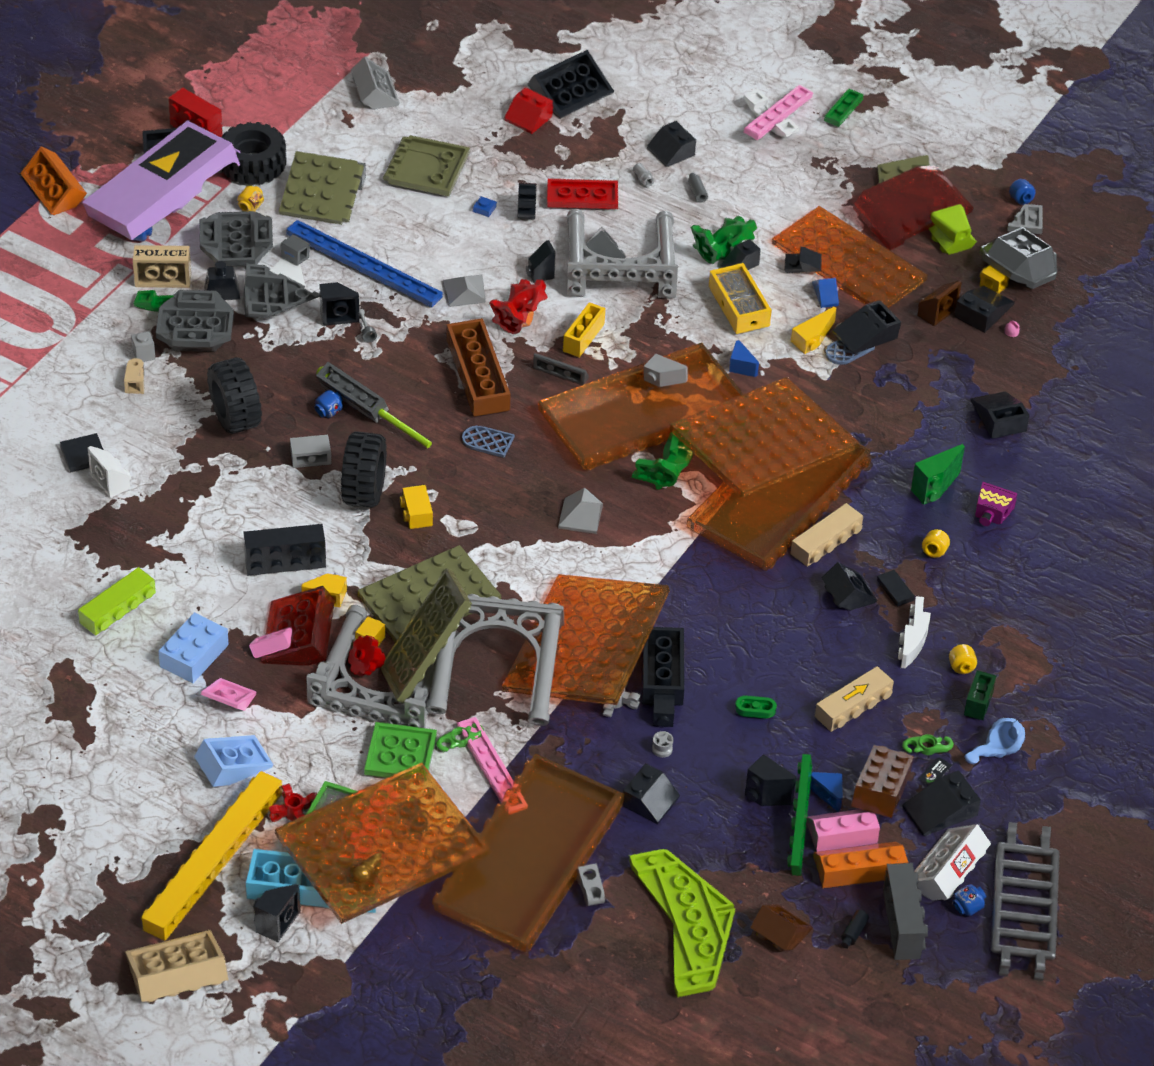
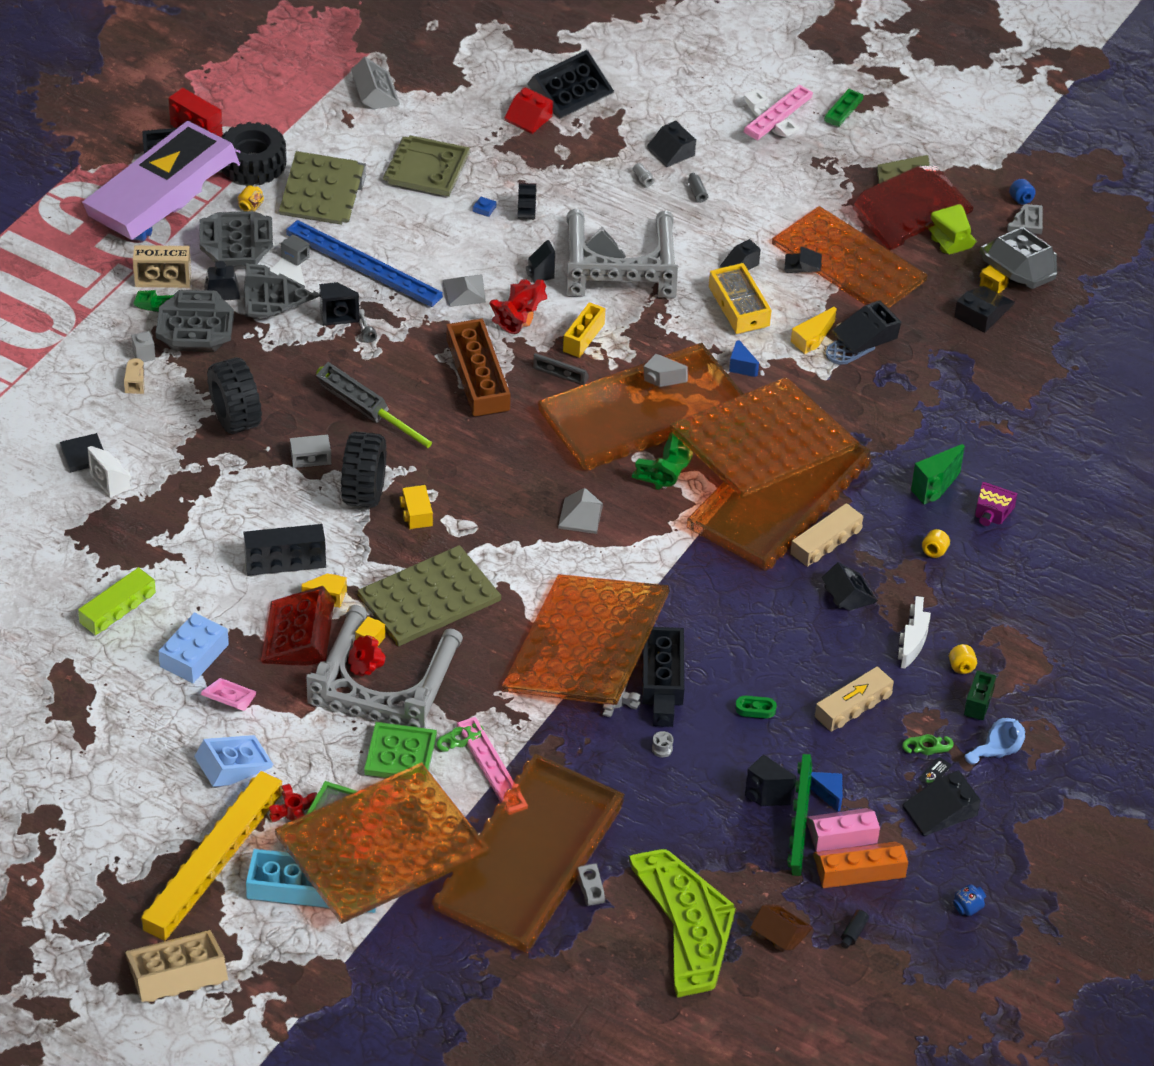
(53, 182): orange slope -> none
(271, 643): bright pink slope -> none
(277, 911): black slope -> none
(328, 404): blue head -> none
(362, 872): pearl gold bar -> none
(425, 635): olive plate -> none
(481, 448): sand blue window -> none
(553, 621): light grey arch -> none
(582, 193): red plate -> none
(650, 794): black slope -> none
(720, 244): green hips -> none
(826, 292): blue slope -> none
(882, 781): reddish brown brick -> none
(895, 588): black tile -> none
(904, 911): dark grey brick -> none
(939, 303): reddish brown slope -> none
(951, 861): white slope -> none
(999, 897): flat silver bar -> none
(1001, 414): black slope -> none
(1012, 329): bright pink hinge -> none

